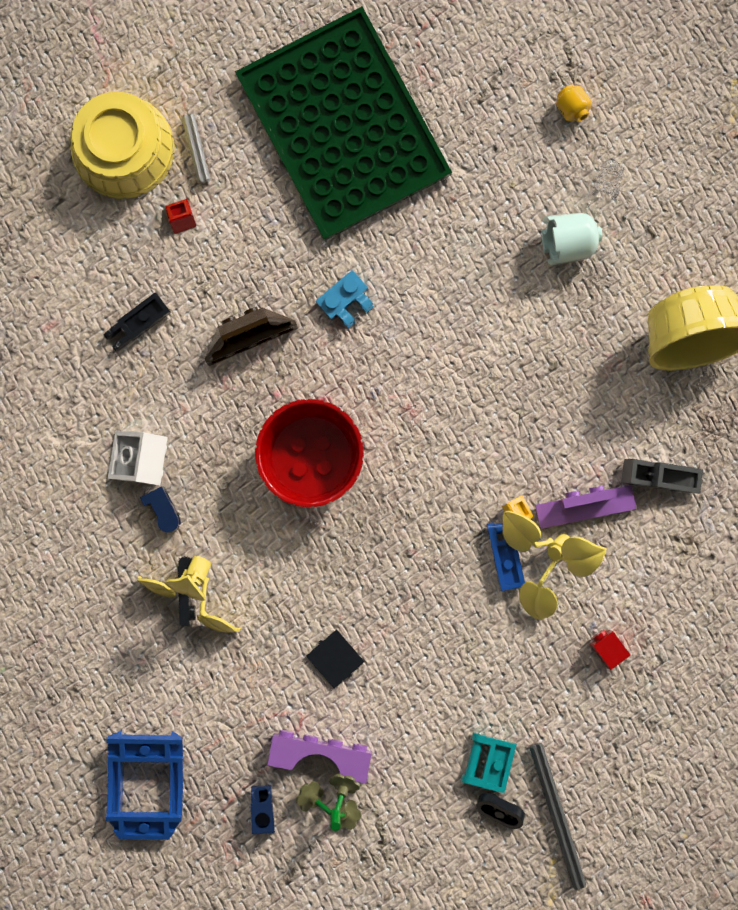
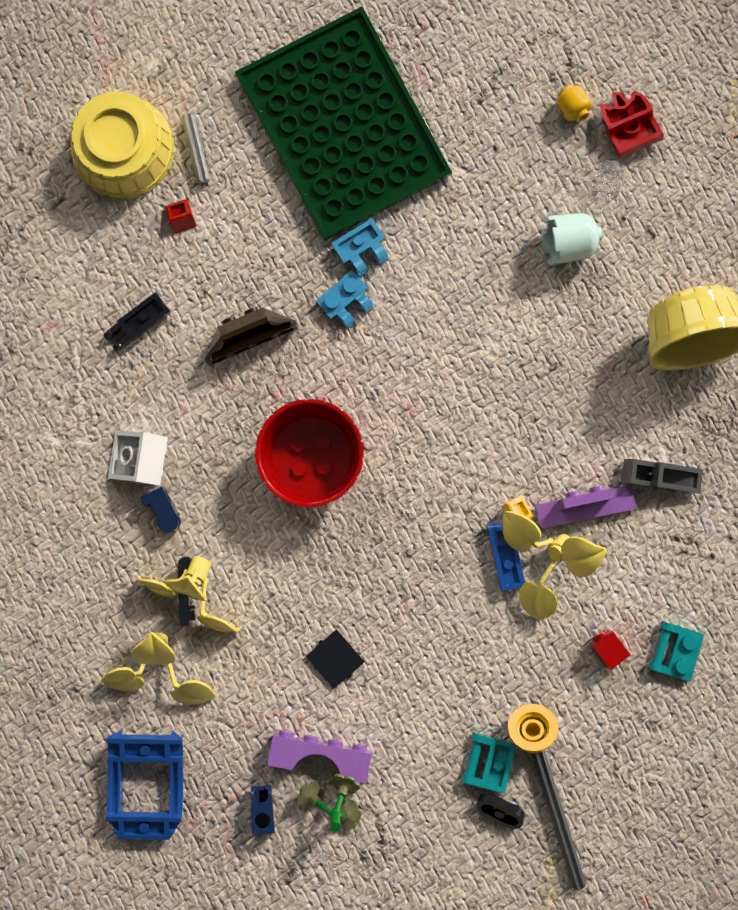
(155, 651): none -> light yellow plant
(358, 242): none -> dark azure plate
(533, 728): none -> yellow piece
(630, 123): none -> red plate
(683, 654): none -> teal plate

